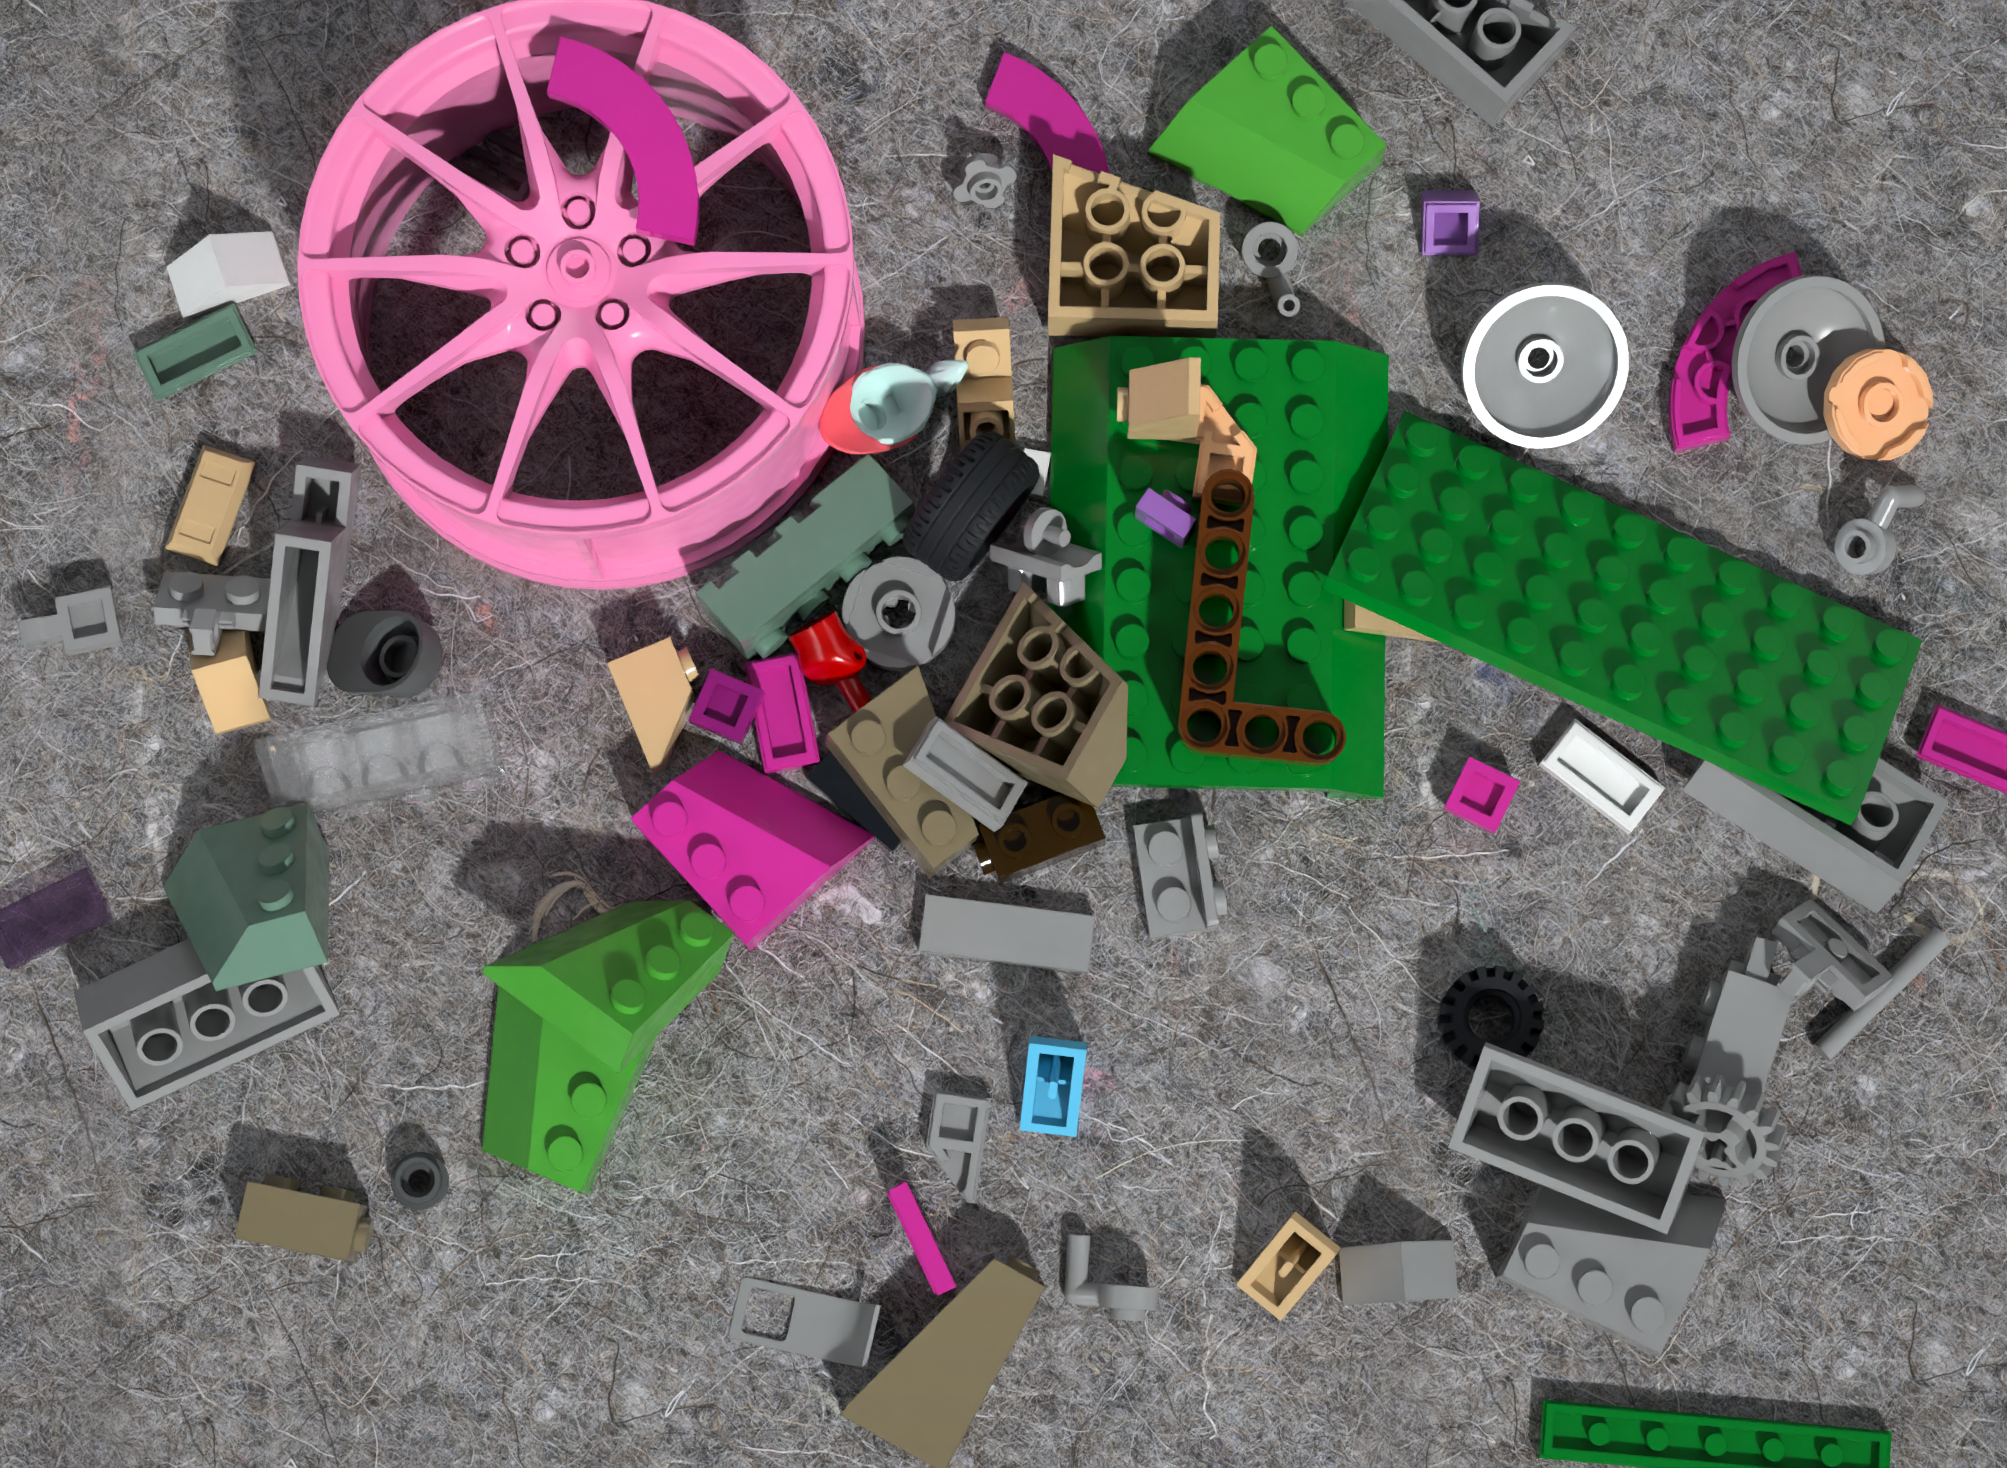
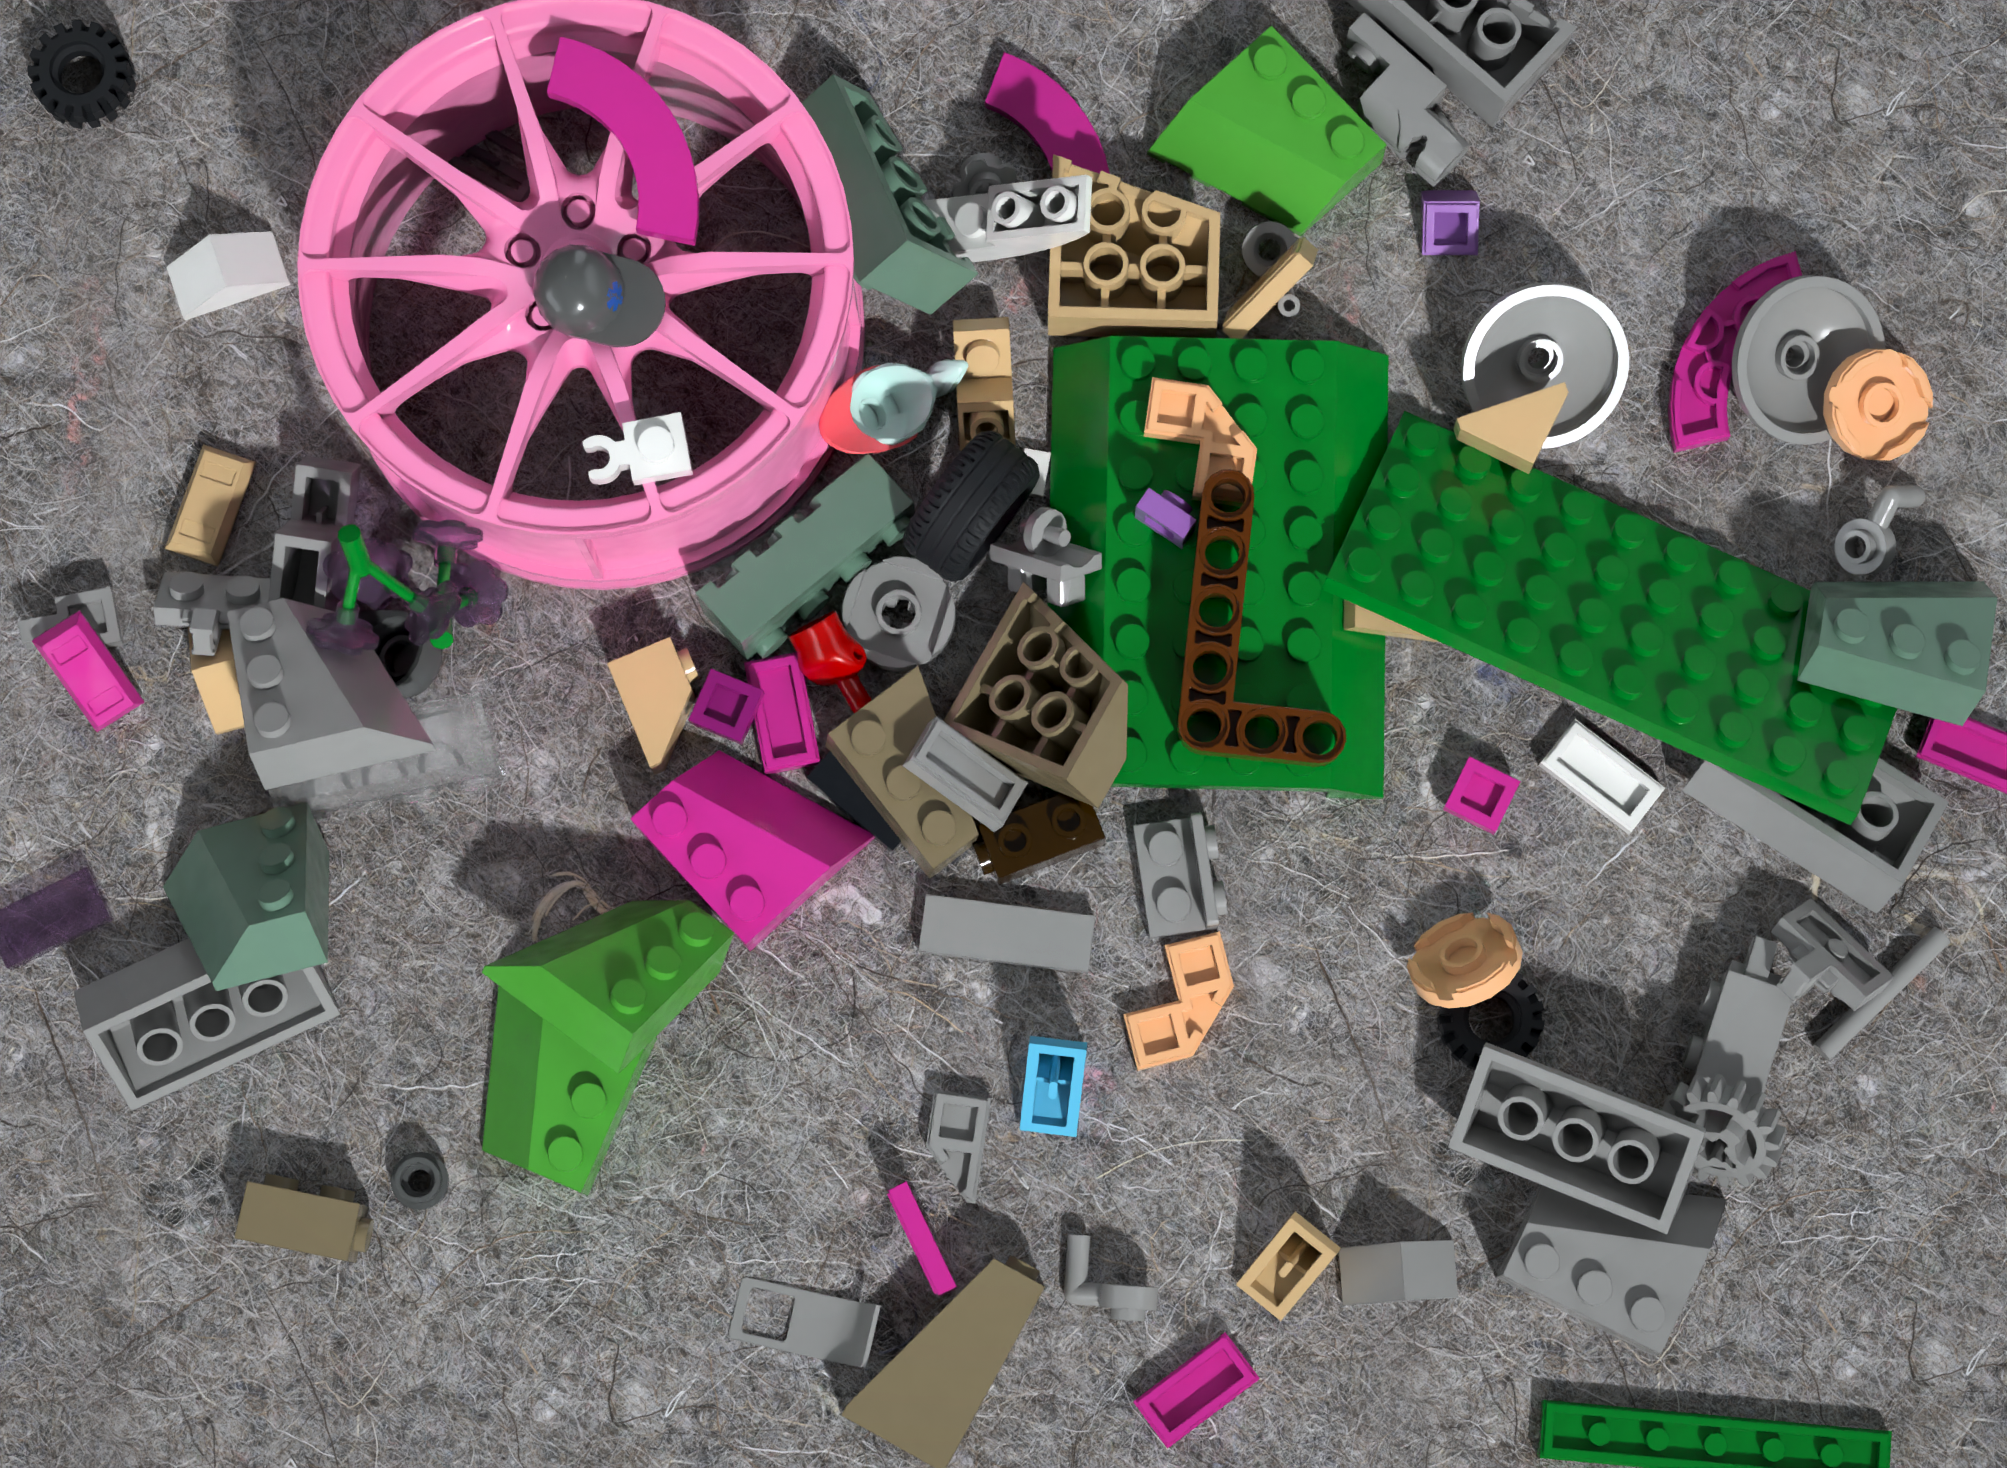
(62, 48): none -> black tyre
(88, 671): none -> dark pink tile
(195, 352): sand green tile -> none
(313, 706): none -> light grey wedge
(359, 573): none -> clear purple plant
(476, 583): none -> clear purple plant
(598, 296): none -> dark grey cap
(652, 451): none -> white plate
(894, 234): none -> sand green wedge
(1017, 217): none -> white slope
(1162, 401): tan slope -> none
(1178, 1027): none -> light nougat tile
(1196, 1390): none -> dark pink tile
(1269, 288): none -> tan tile
(1403, 102): none -> light grey plate
(1465, 960): none -> light nougat tile
(1514, 428): none -> tan slope
(1902, 643): none -> sand green wedge

